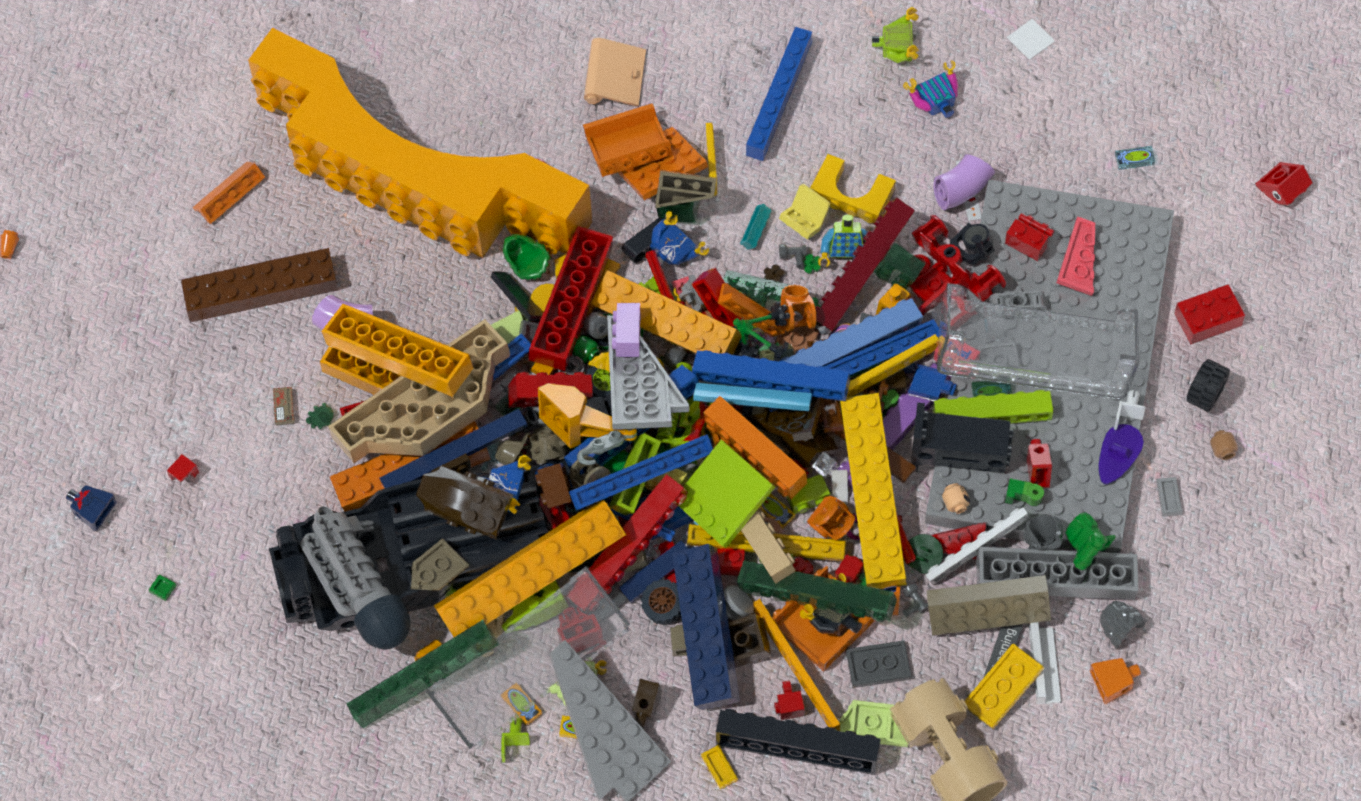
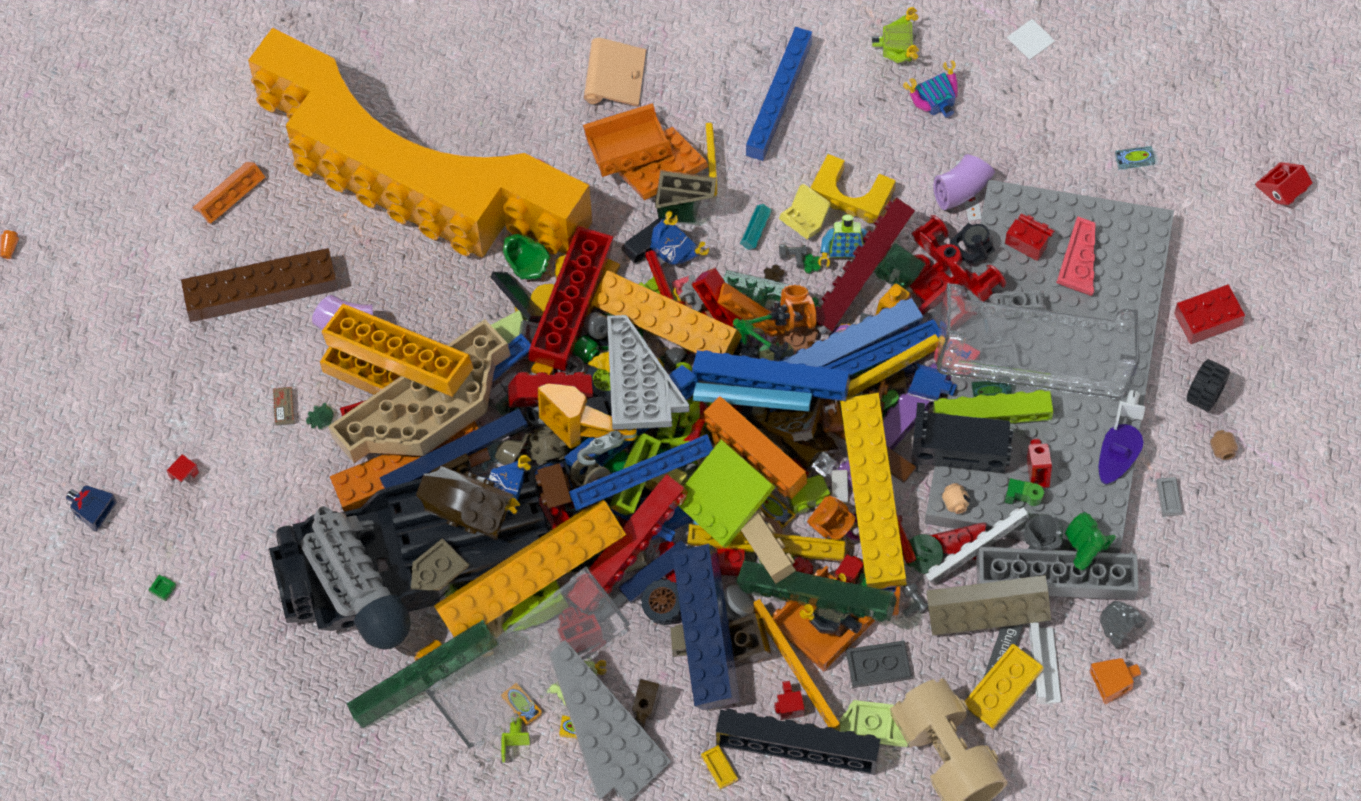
(626, 330): lavender brick -> none

